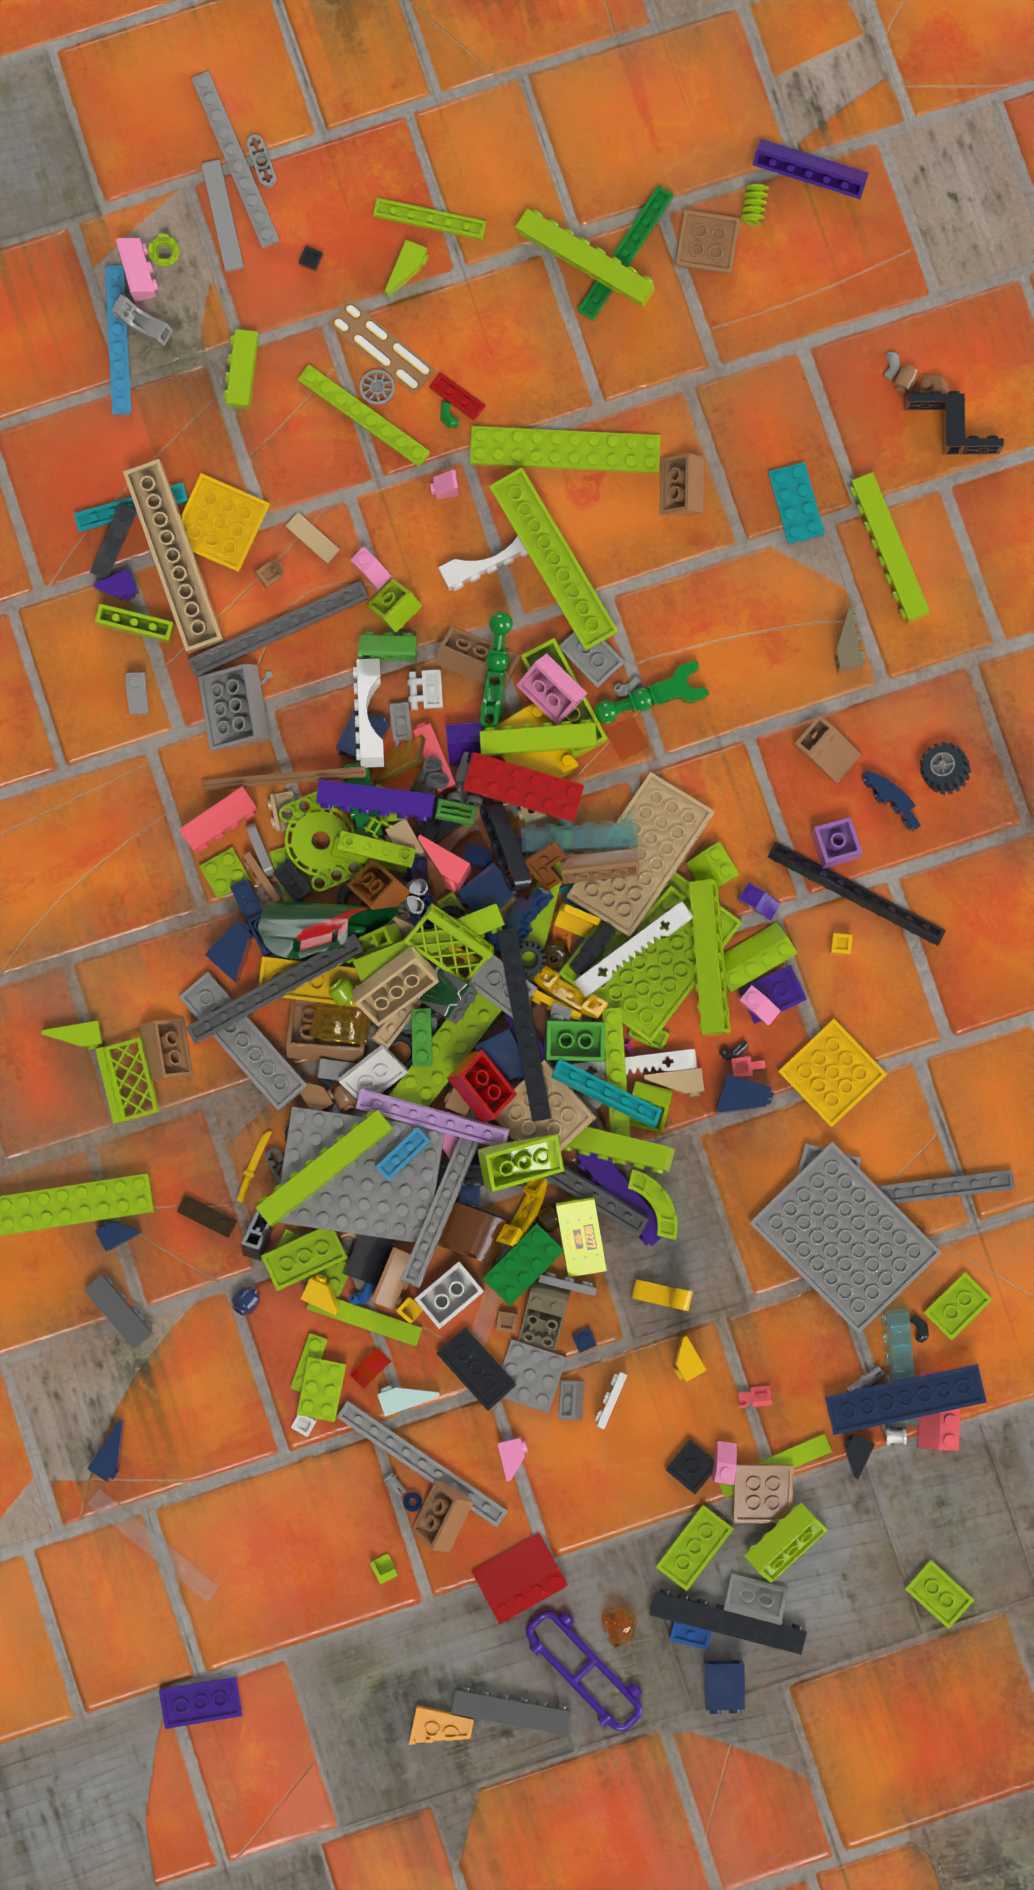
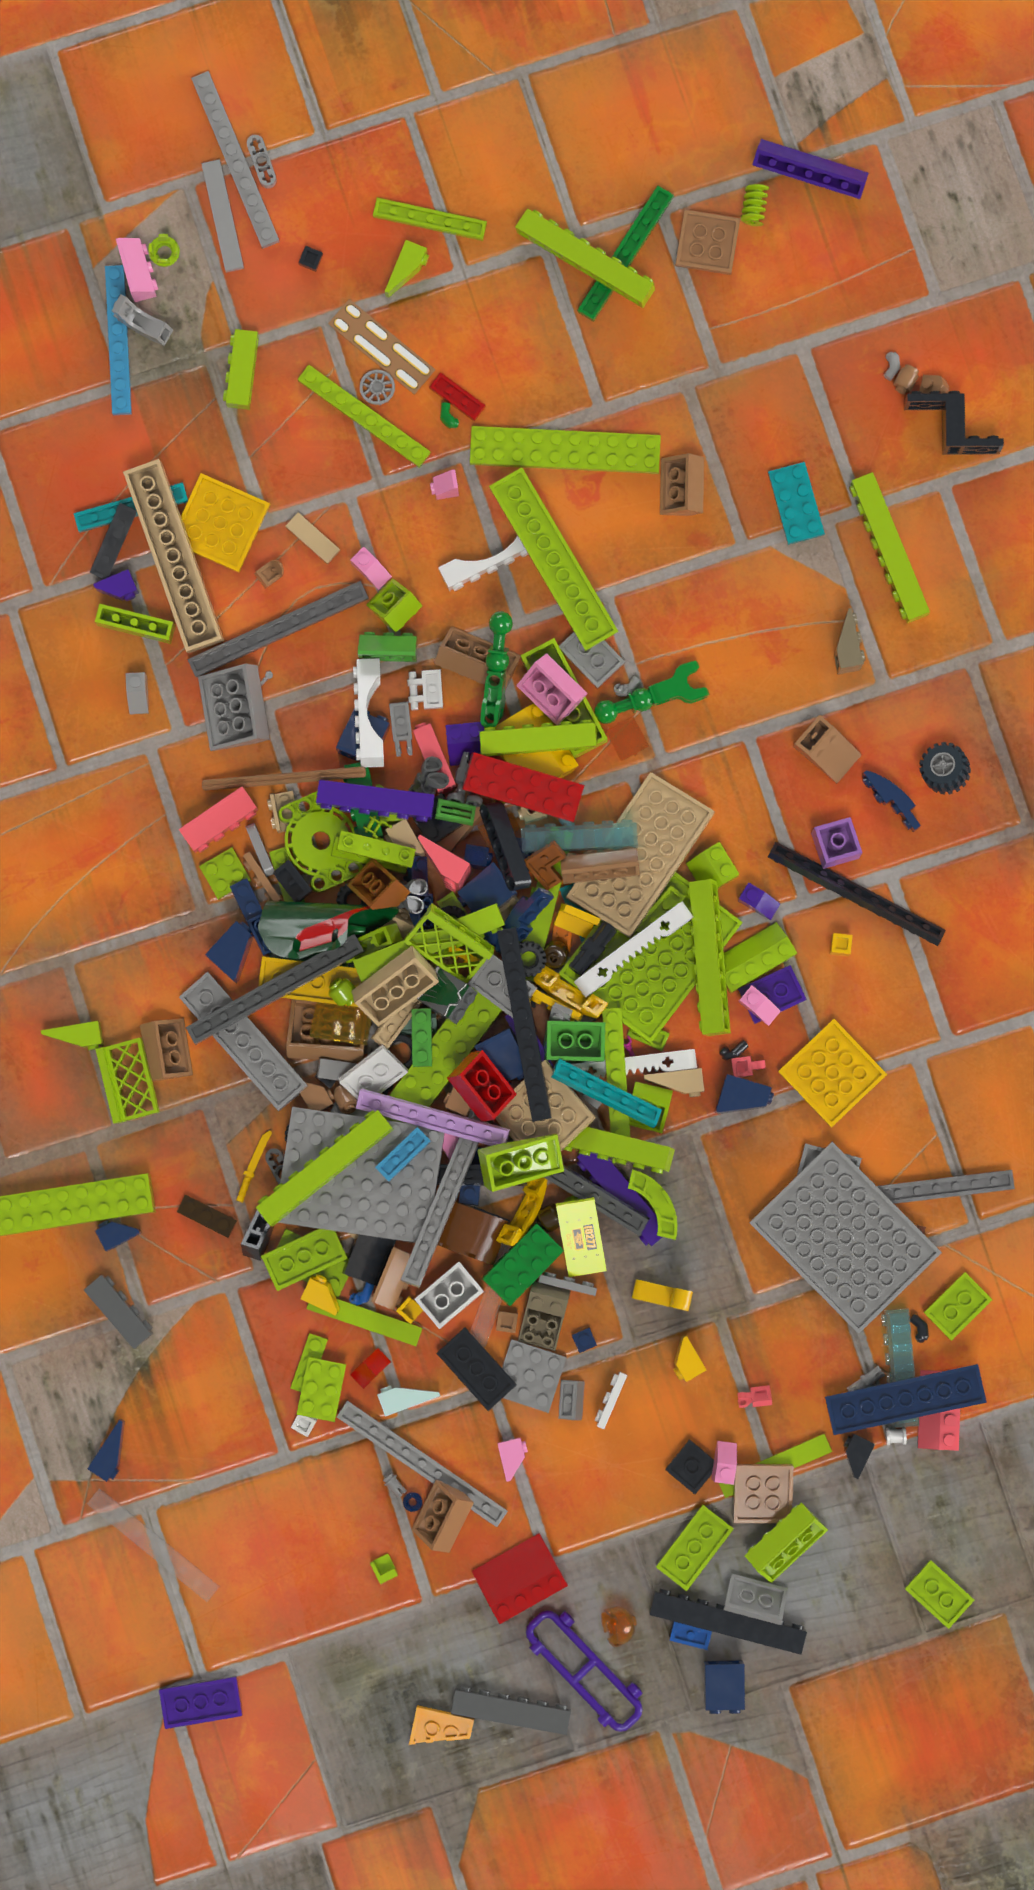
(245, 1300): dark blue head -> none
(400, 760): clear yellow tile -> none

